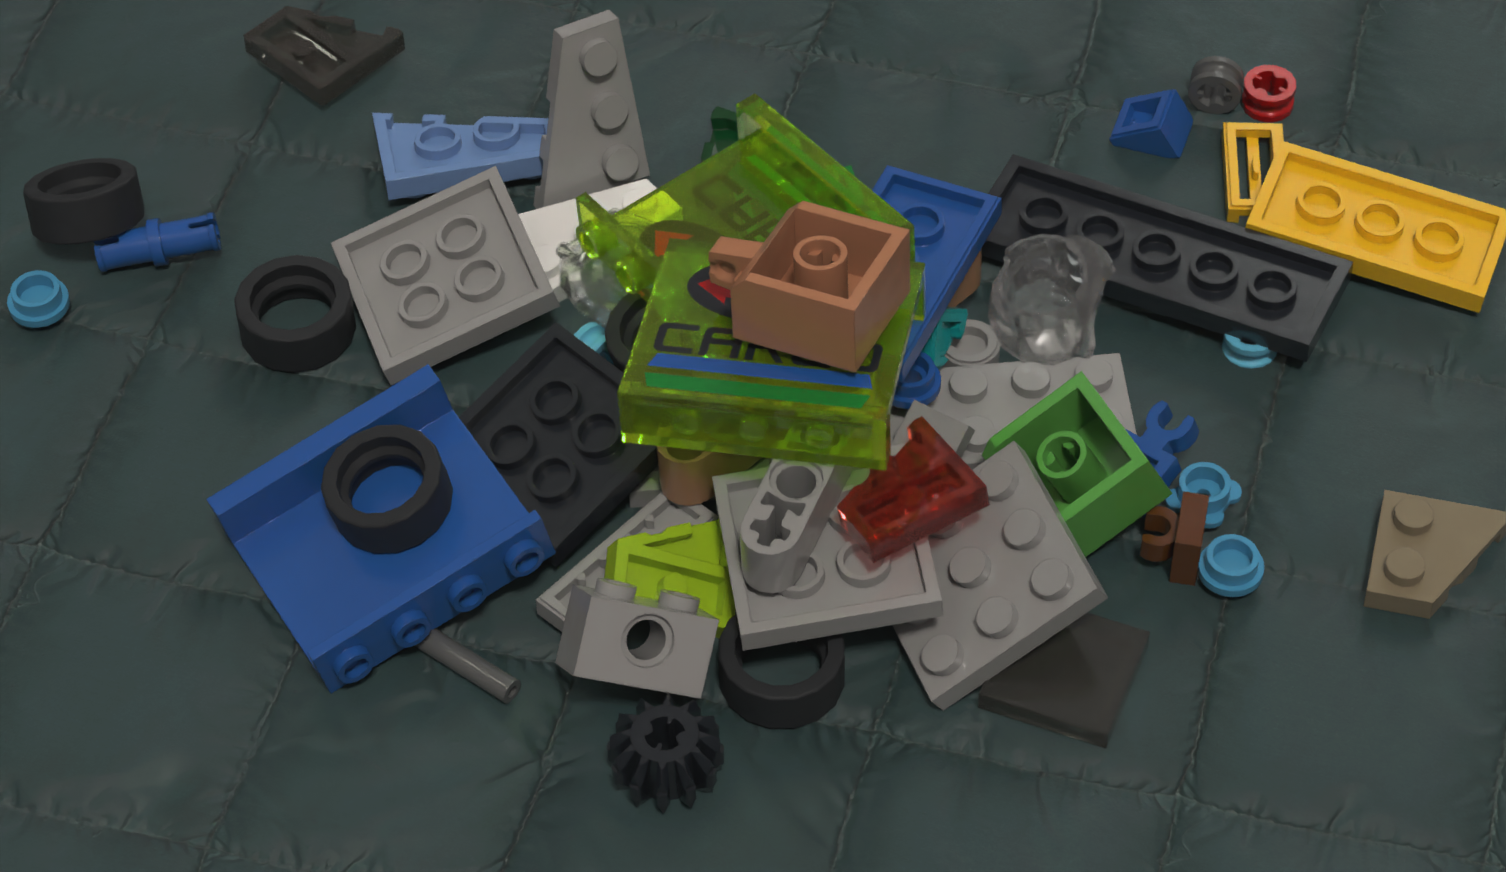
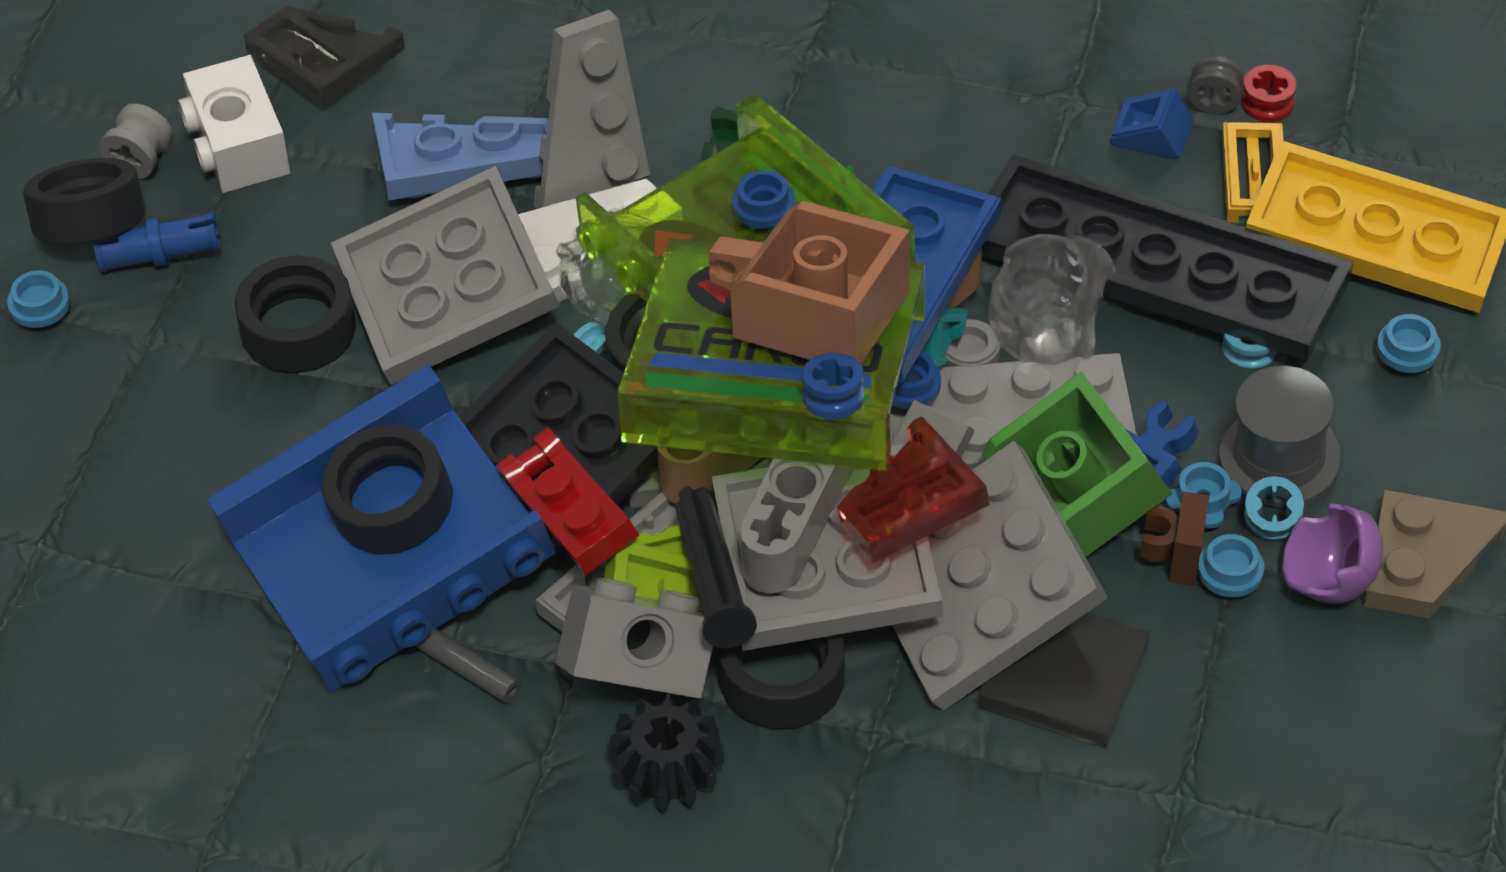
(137, 138): none -> light grey wheel
(234, 123): none -> white brick
(568, 501): none -> red plate
(726, 618): none -> black axle
(762, 199): none -> blue plate
(833, 370): none -> blue bush
(1273, 487): none -> medium azure bush
(1283, 434): none -> dark grey piece
(1333, 555): none -> medium lavender hair
(1409, 344): none -> dark azure plate

